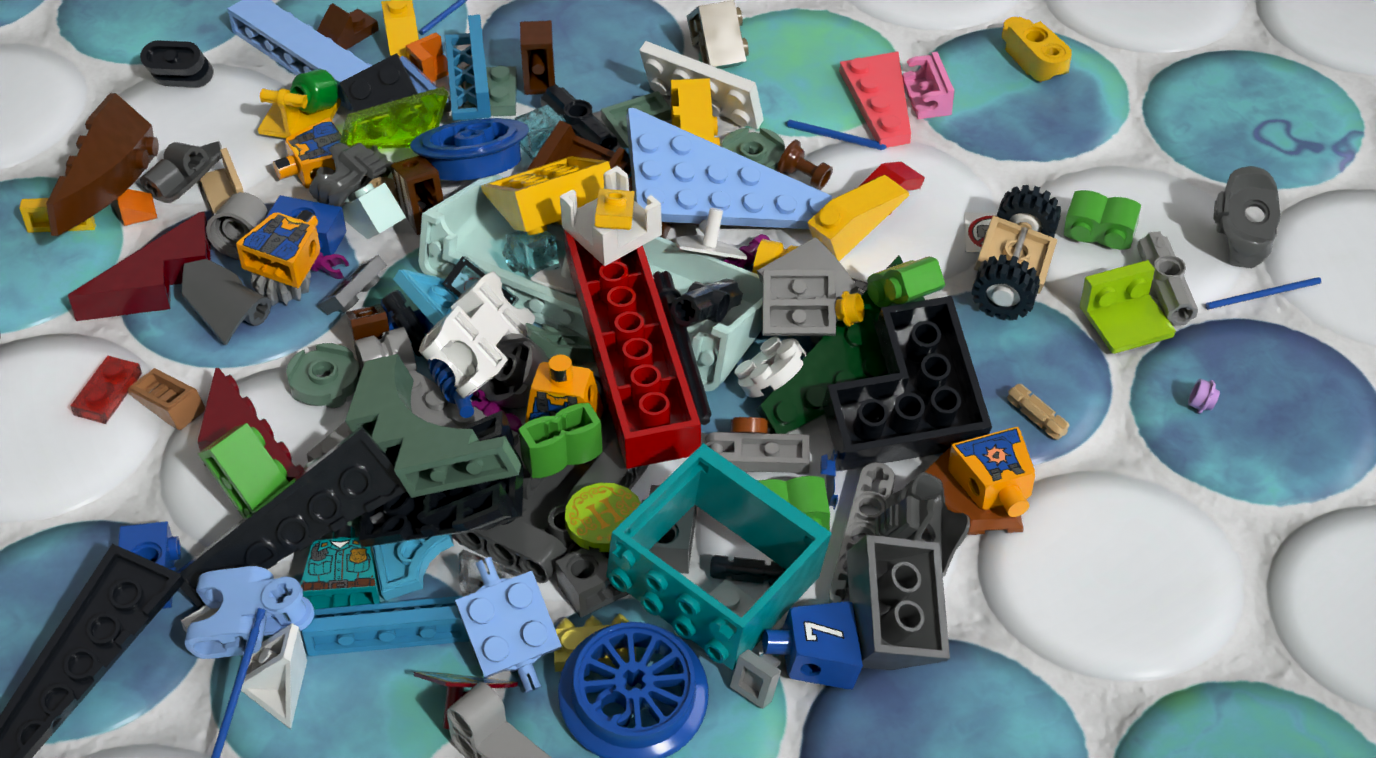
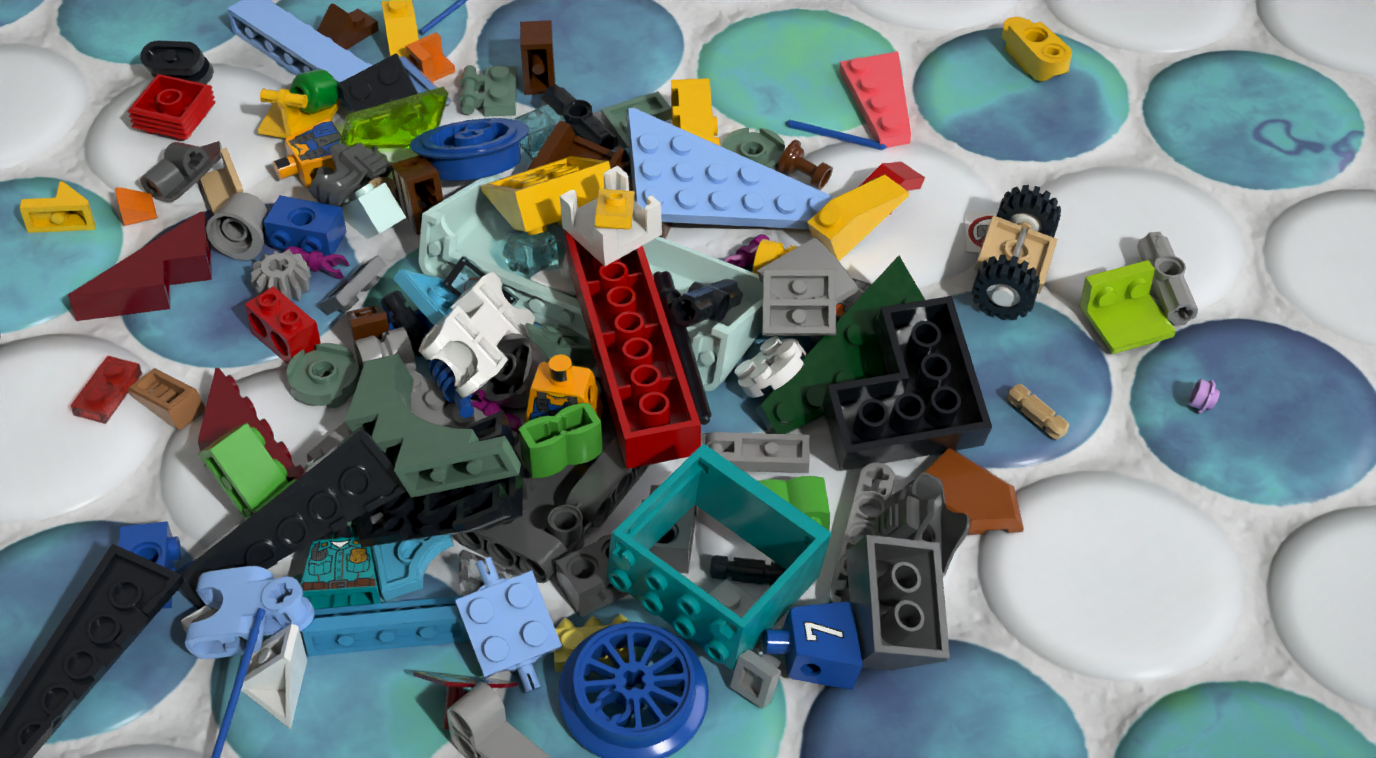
(107, 164): reddish brown wedge -> none
(171, 107): none -> red brick
(222, 298): dark grey panel -> none
(281, 247): torso -> none
(281, 324): none -> red brick
(474, 74): dark azure fence -> none
(597, 512): lime tile -> none
(709, 243): white shield -> none
(718, 34): brick -> none
(730, 94): white plate -> none
(749, 425): dark orange tile -> none
(828, 468): blue piece -> none
(850, 308): yellow plate -> none
(905, 282): bright green brick -> none
(929, 87): bright pink hinge -> none
(995, 470): light orange torso -> none
(1102, 219): bright green brick -> none
(1248, 241): dark grey piece -> none
(1262, 293): blue axle -> none

